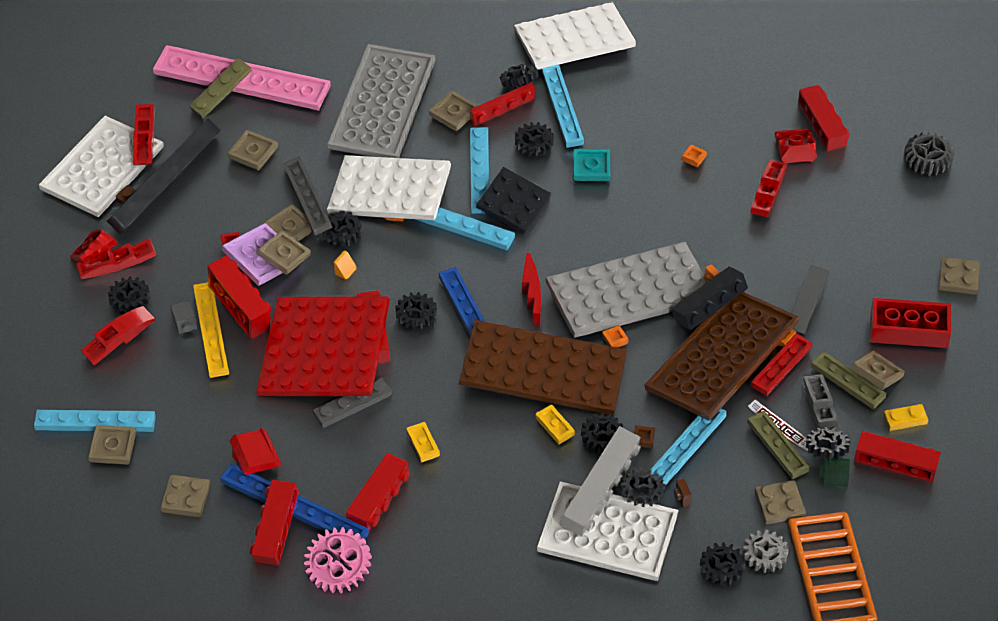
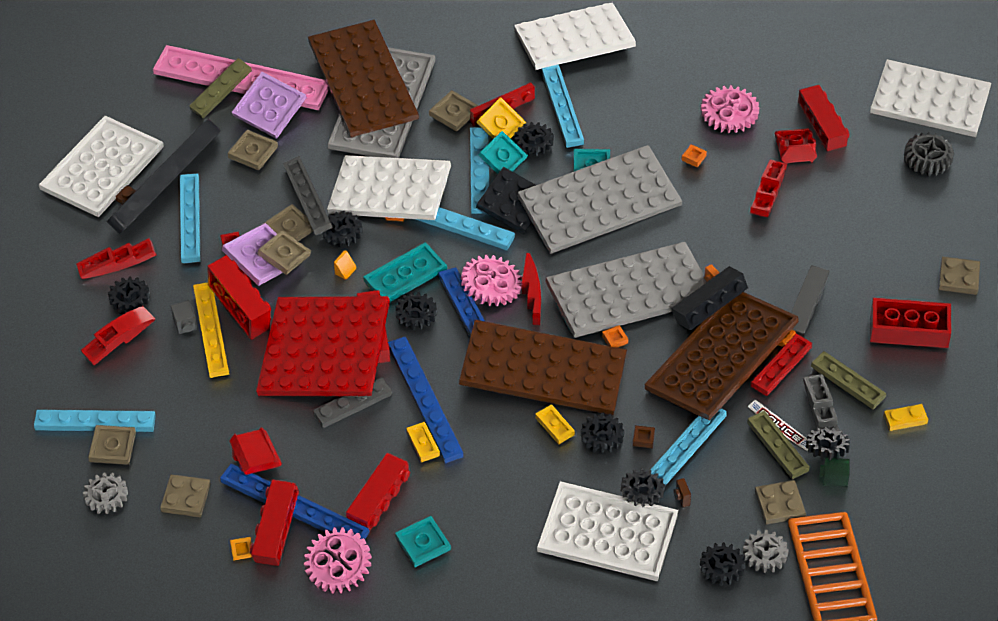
(93, 245): red slope -> none
(105, 493): none -> light grey gear
(143, 134): red slope -> none
(190, 218): none -> medium azure plate
(241, 548): none -> light orange slope
(269, 105): none -> lavender plate
(363, 78): none -> reddish brown plate
(406, 272): none -> teal plate
(423, 541): none -> teal plate
(425, 399): none -> blue plate
(491, 280): none -> bright pink gear
(500, 118): none -> yellow plate
(502, 153): none -> teal plate
(518, 76): black gear -> none
(599, 199): none -> light grey plate
(600, 481): light grey brick -> none
(730, 109): none -> bright pink gear
(877, 370): dark tan plate -> none
(897, 456): red brick -> none
(931, 98): none -> white plate

